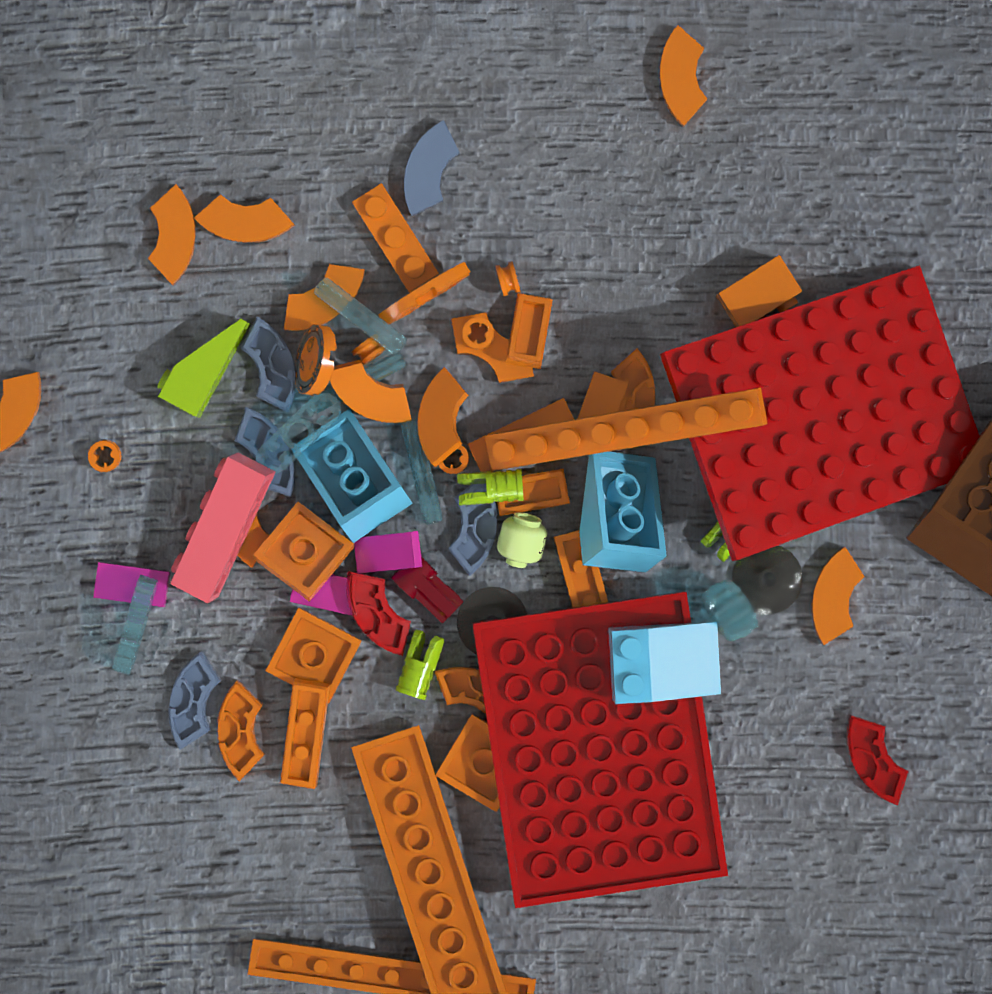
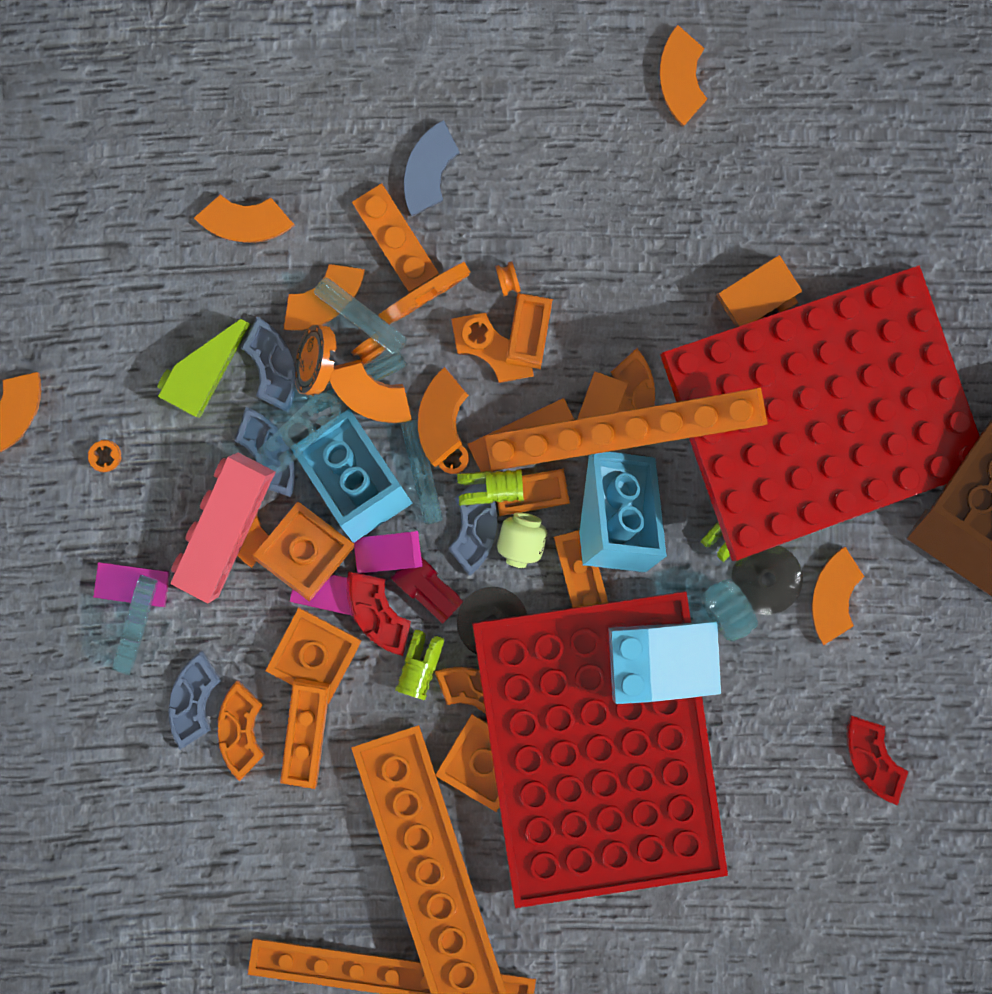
(175, 236): orange tile -> none

